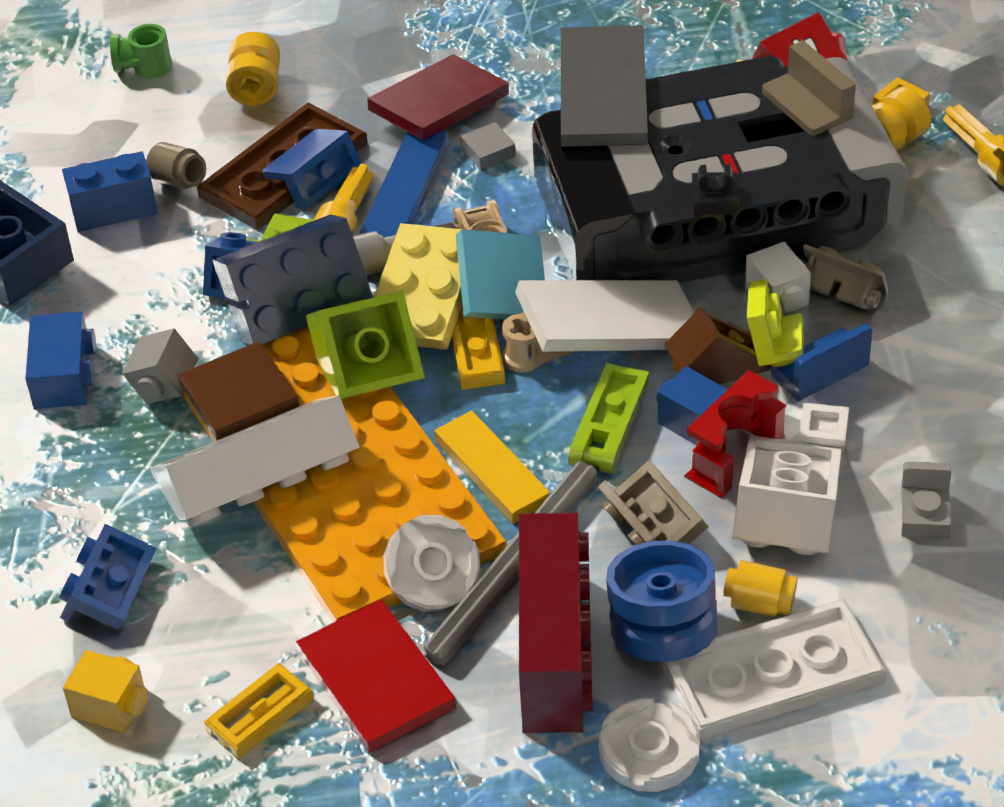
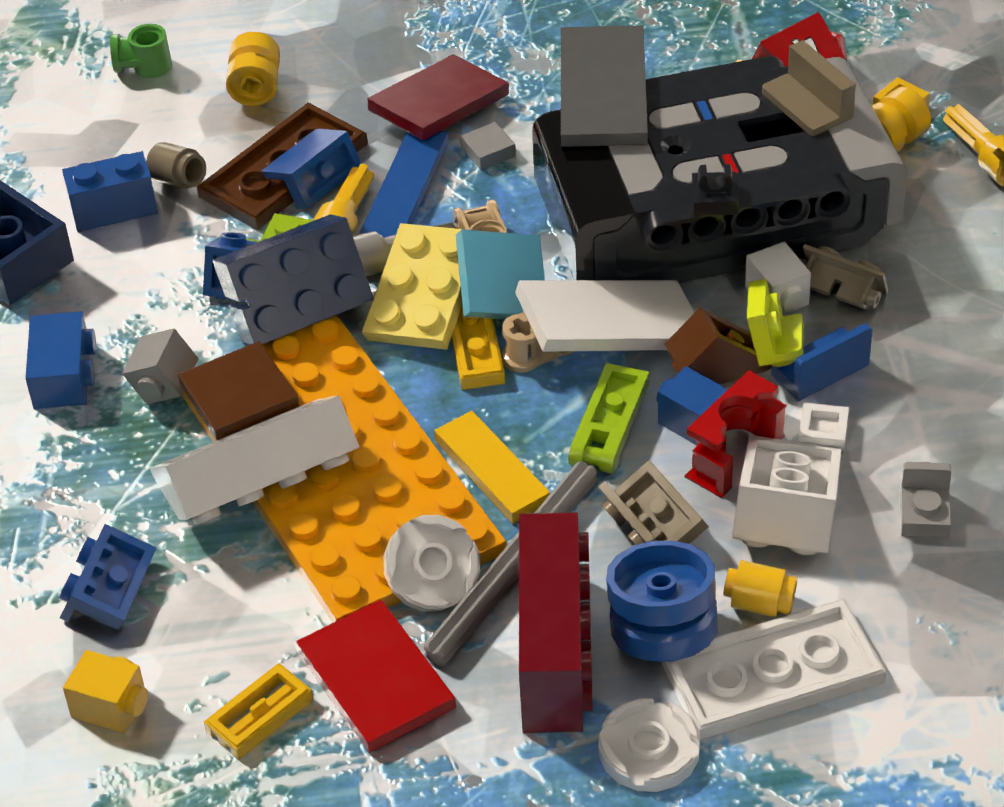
(366, 345): lime slope -> none

